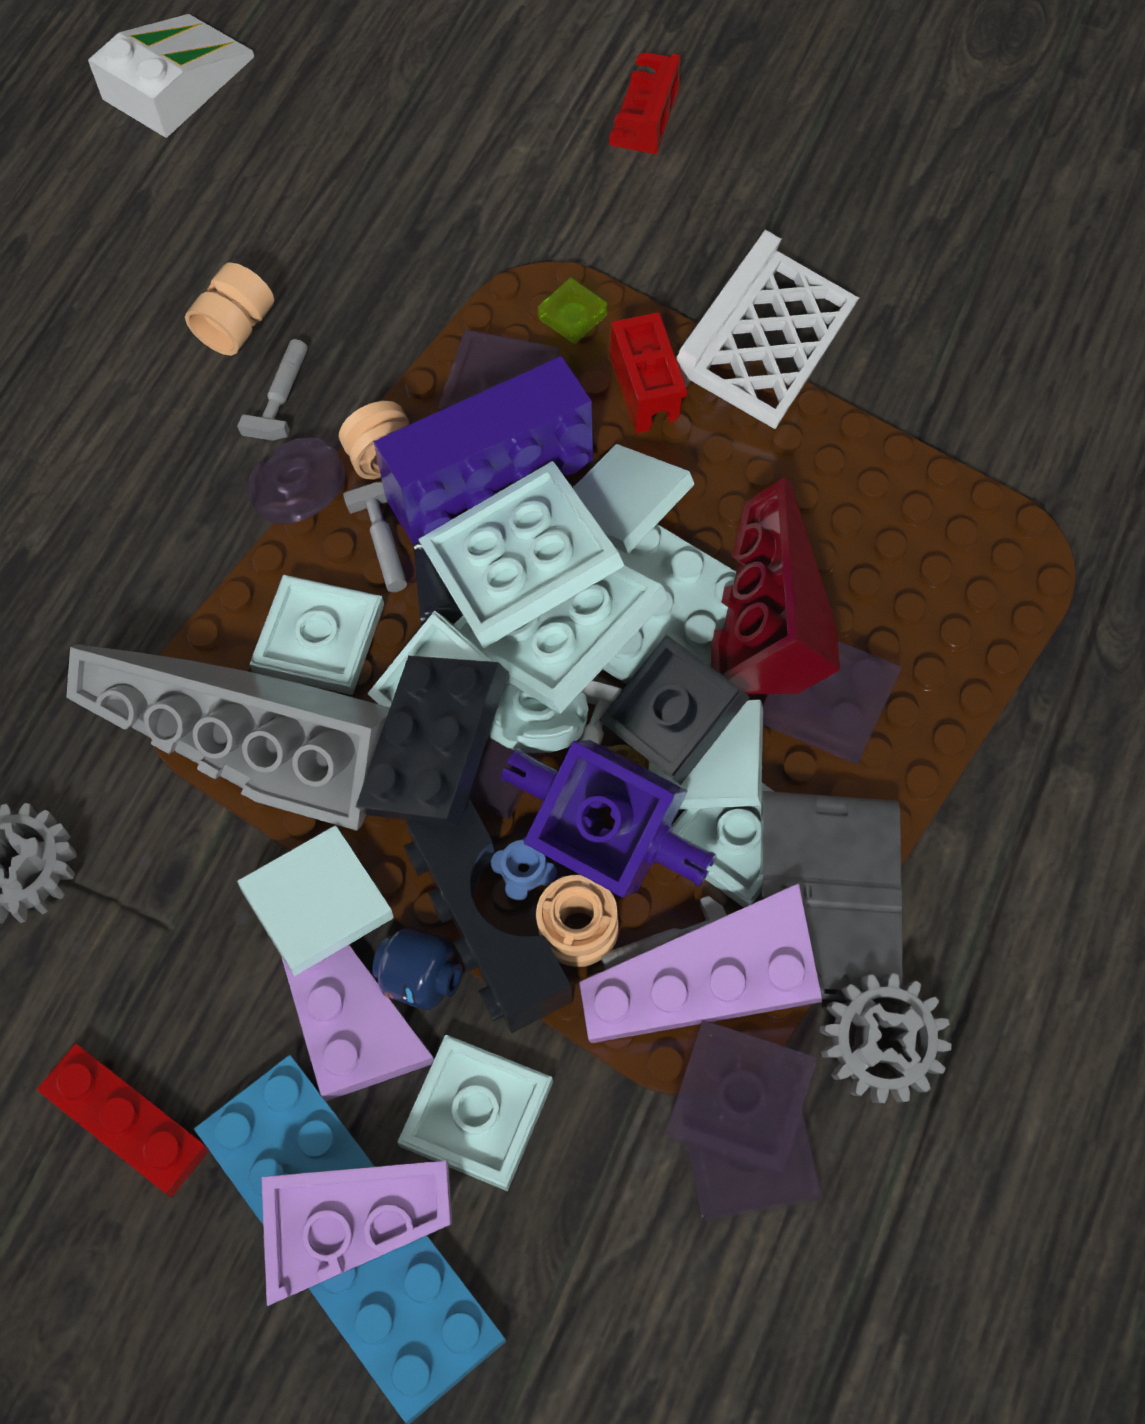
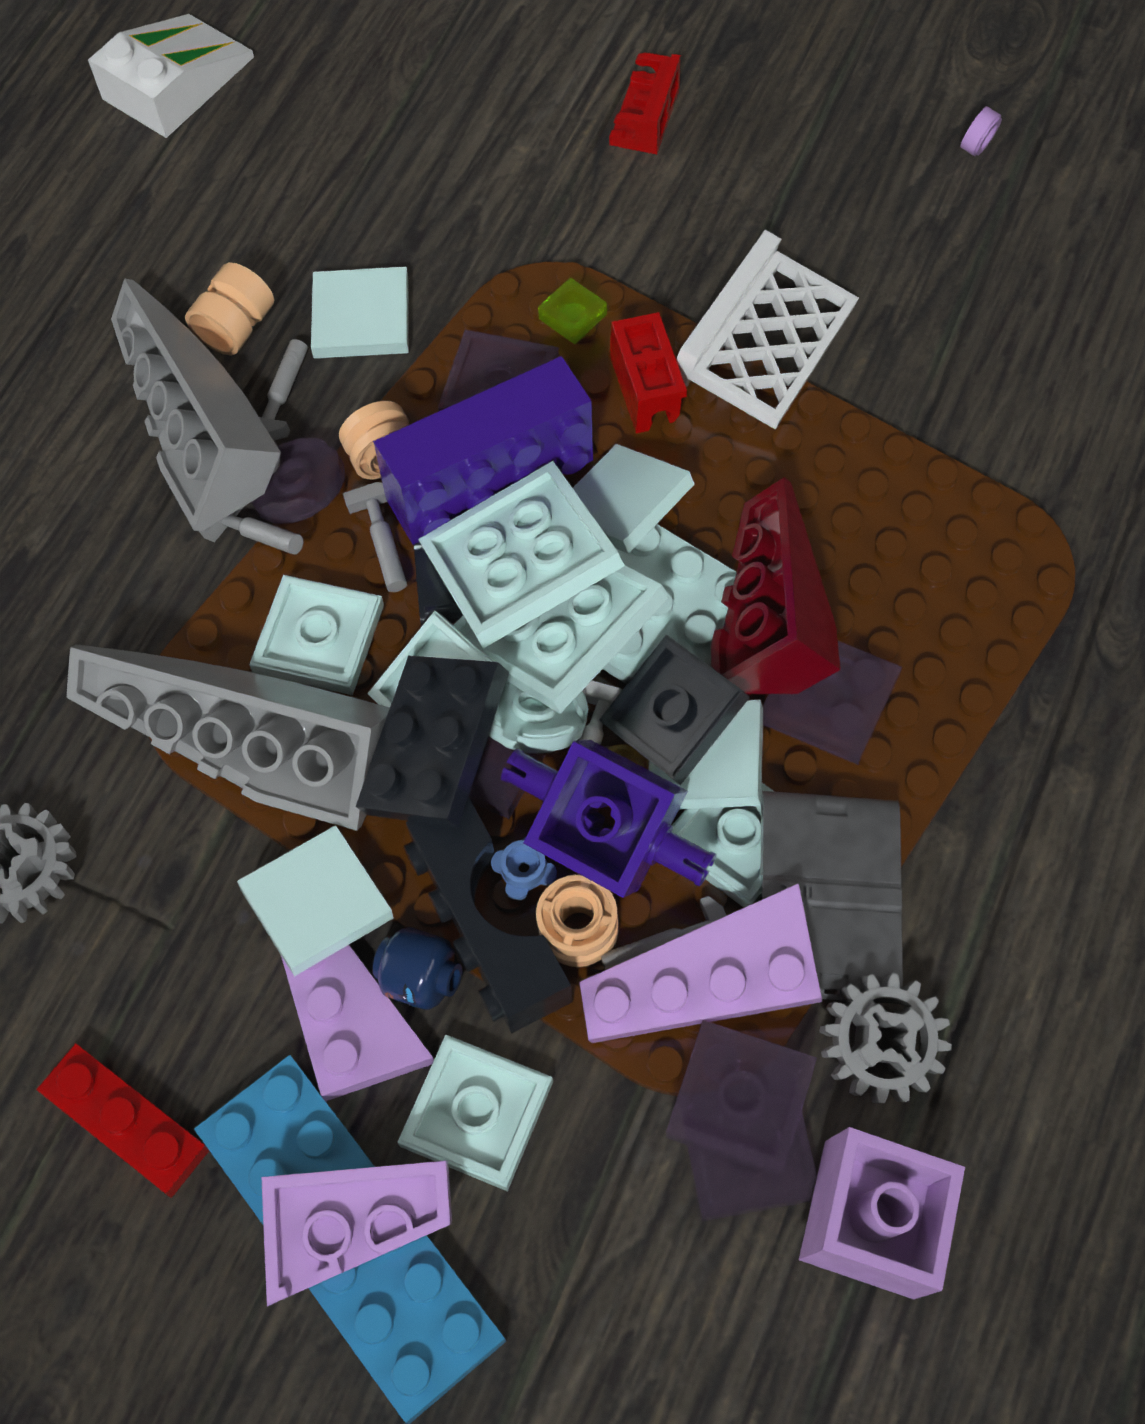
(209, 433): none -> light grey wedge
(257, 531): none -> light grey piece
(360, 312): none -> light aqua tile
(883, 1214): none -> lavender brick
(981, 131): none -> lavender tile

